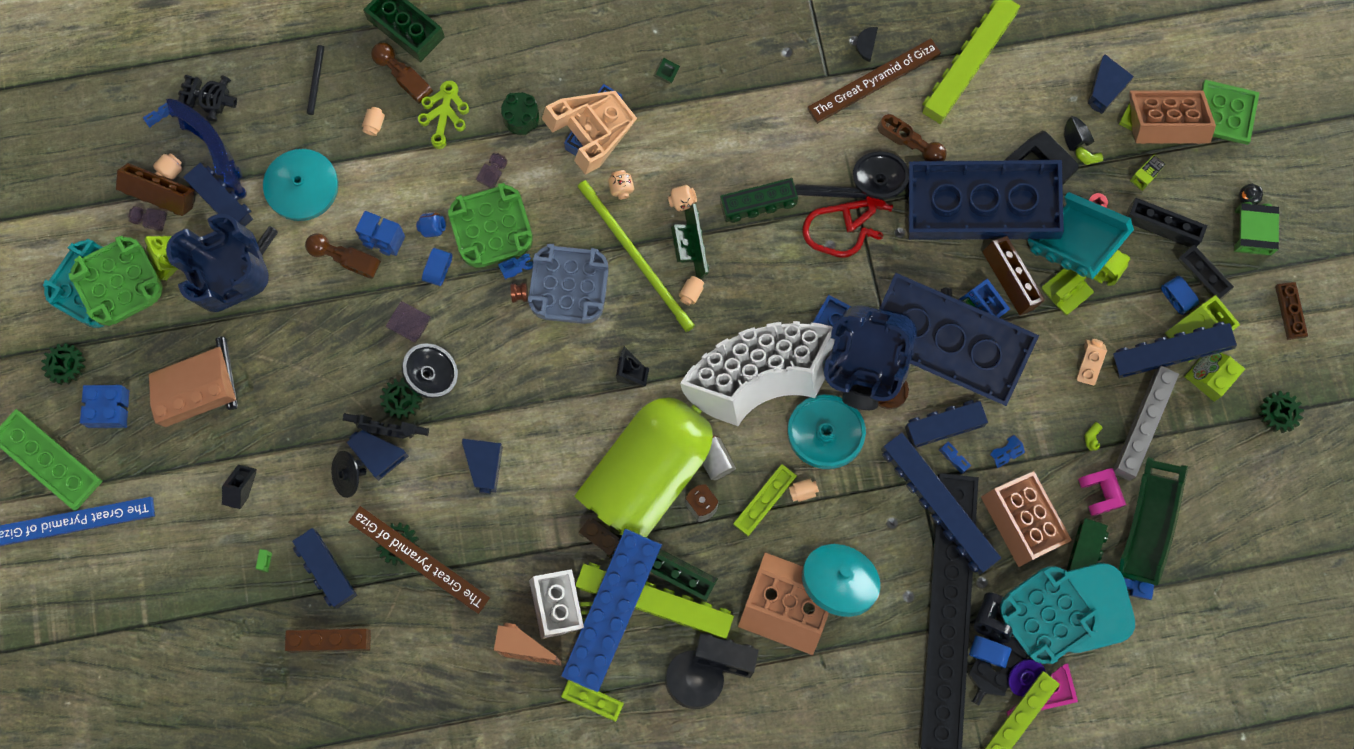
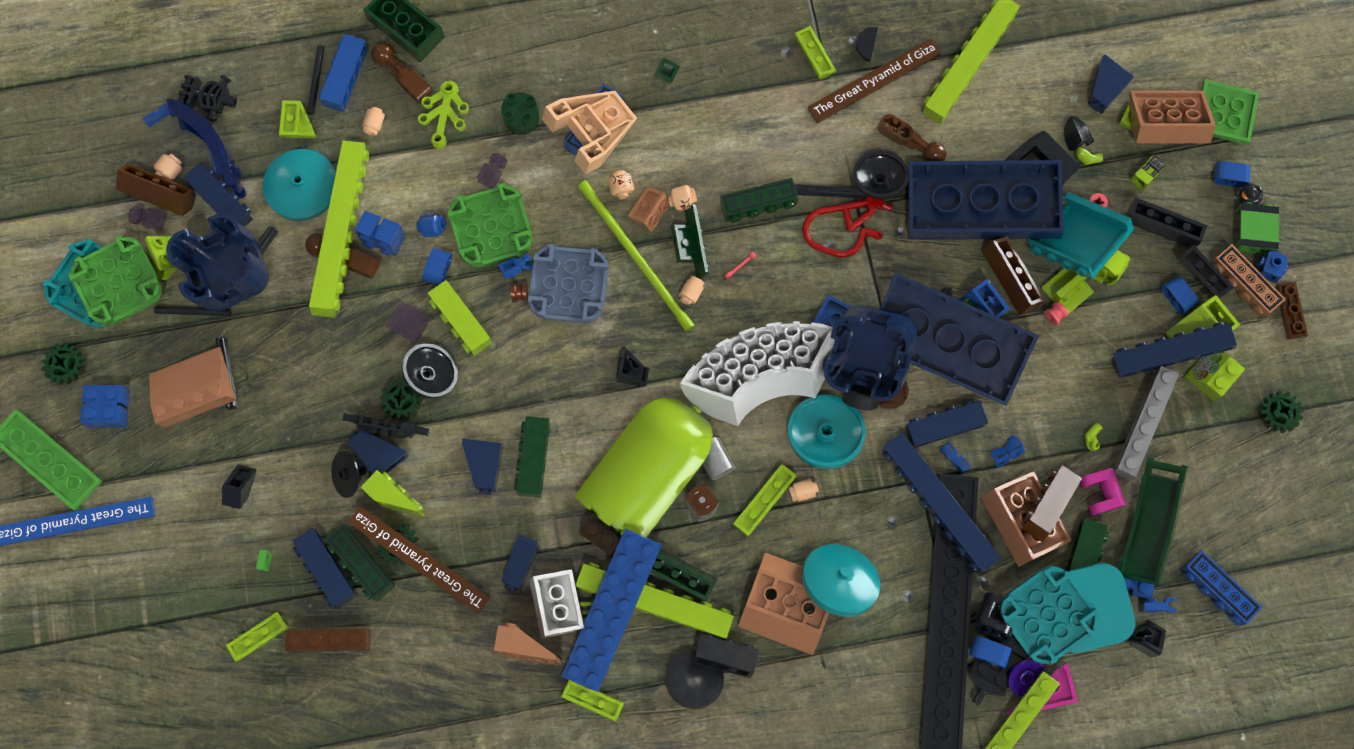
(189, 311): none -> black piece
(257, 637): none -> lime tile
(294, 121): none -> lime wing
(338, 229): none -> lime brick
(343, 73): none -> blue brick
(360, 563): none -> dark green brick
(382, 490): none -> lime slope
(459, 317): none -> lime brick
(520, 563): none -> dark blue slope
(533, 457): none -> dark green brick
(649, 208): none -> nougat bracket
(752, 255): none -> coral hinge
(814, 53): none -> lime tile
(1051, 503): none -> brick
(1056, 313): none -> coral wheel
(1091, 361): light nougat bracket -> none
(1148, 639): none -> black slope
(1152, 605): none -> blue plate
(1221, 588): none -> blue brick
(1232, 174): none -> blue beam
(1248, 282): none -> nougat brick
(1273, 266): none -> blue brick

